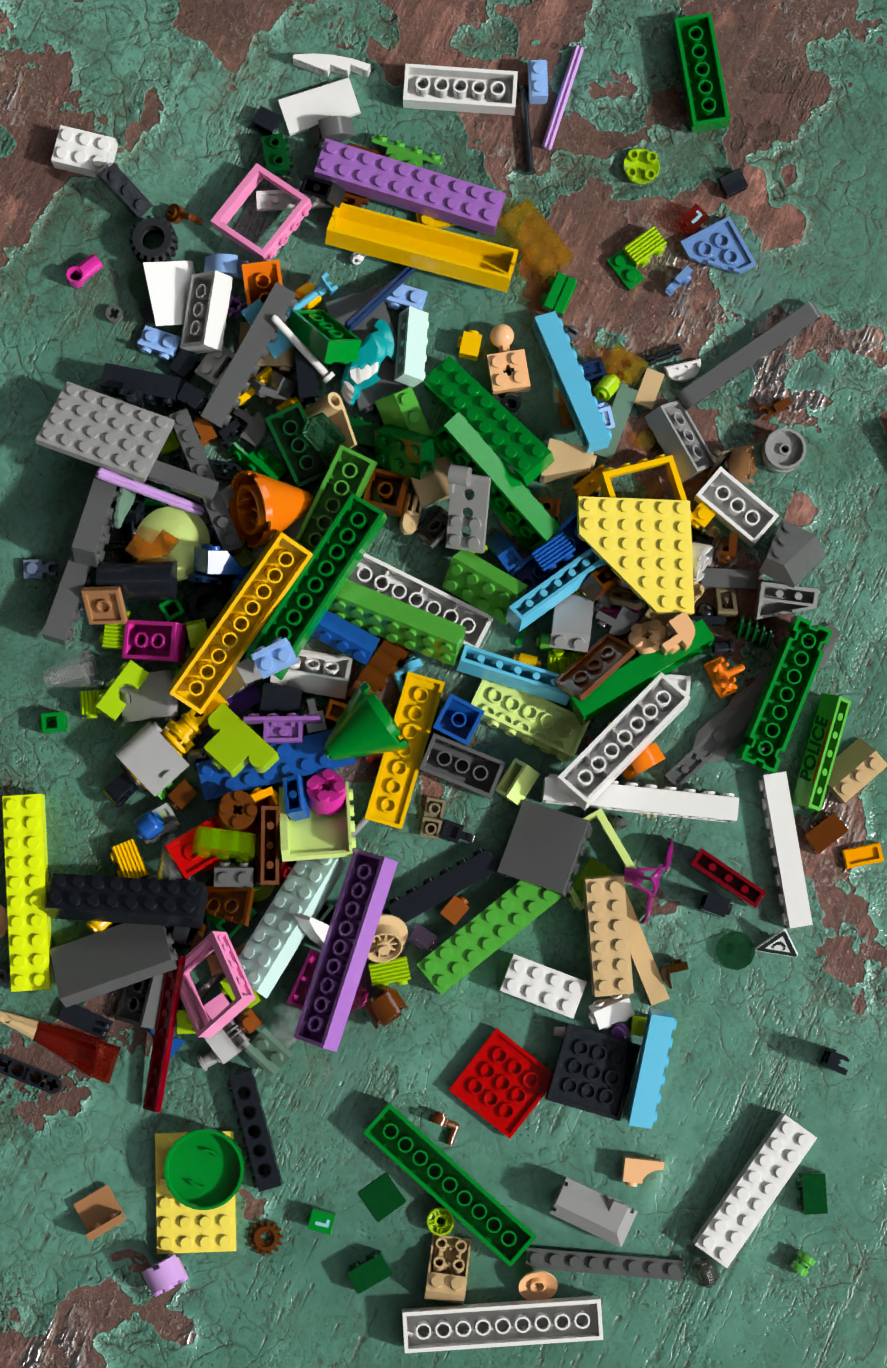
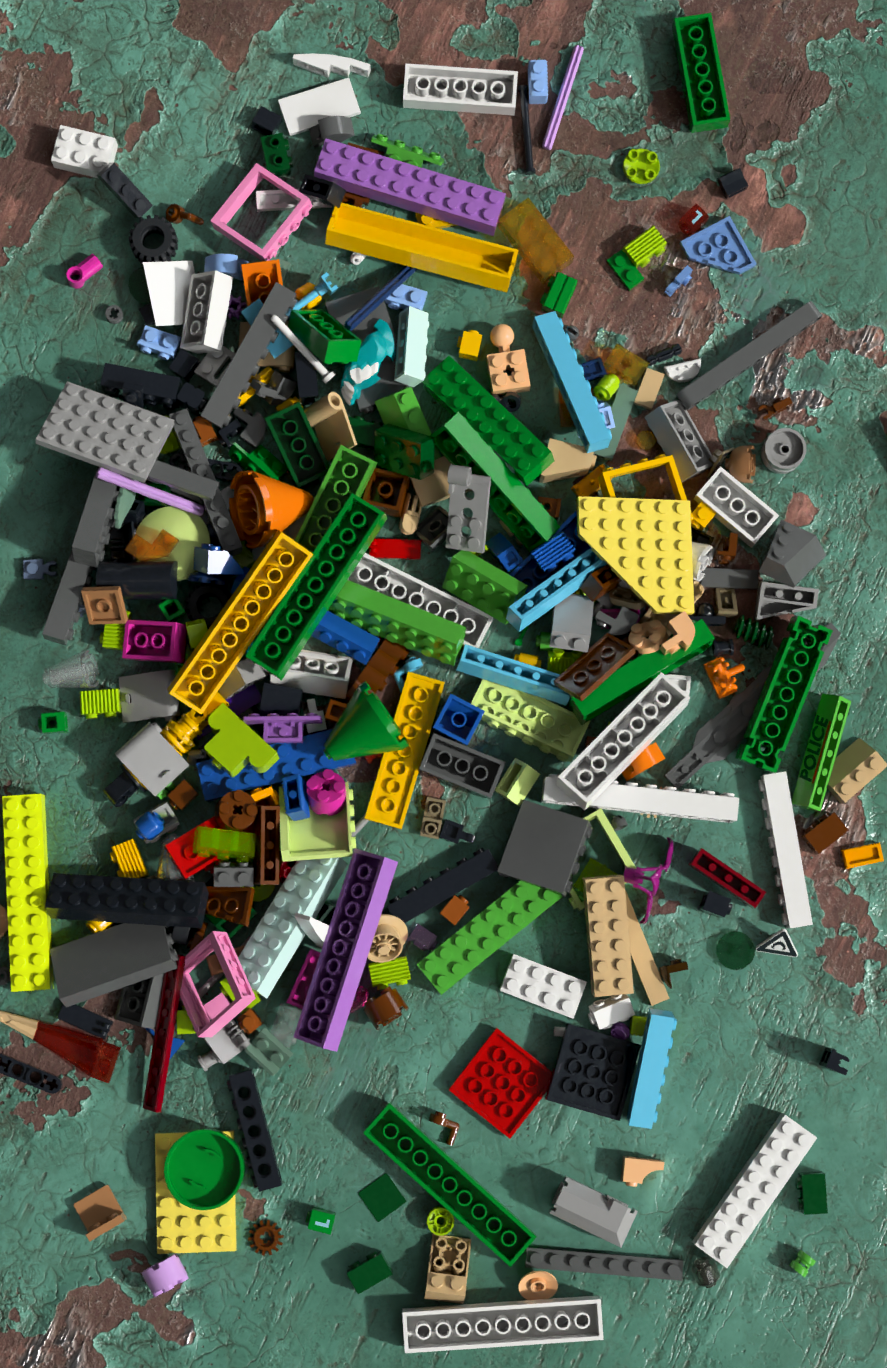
(130, 675): lime arch -> none
(274, 657): light blue bracket -> none
(322, 434): clear green bracket -> none
(395, 549): none -> red hinge

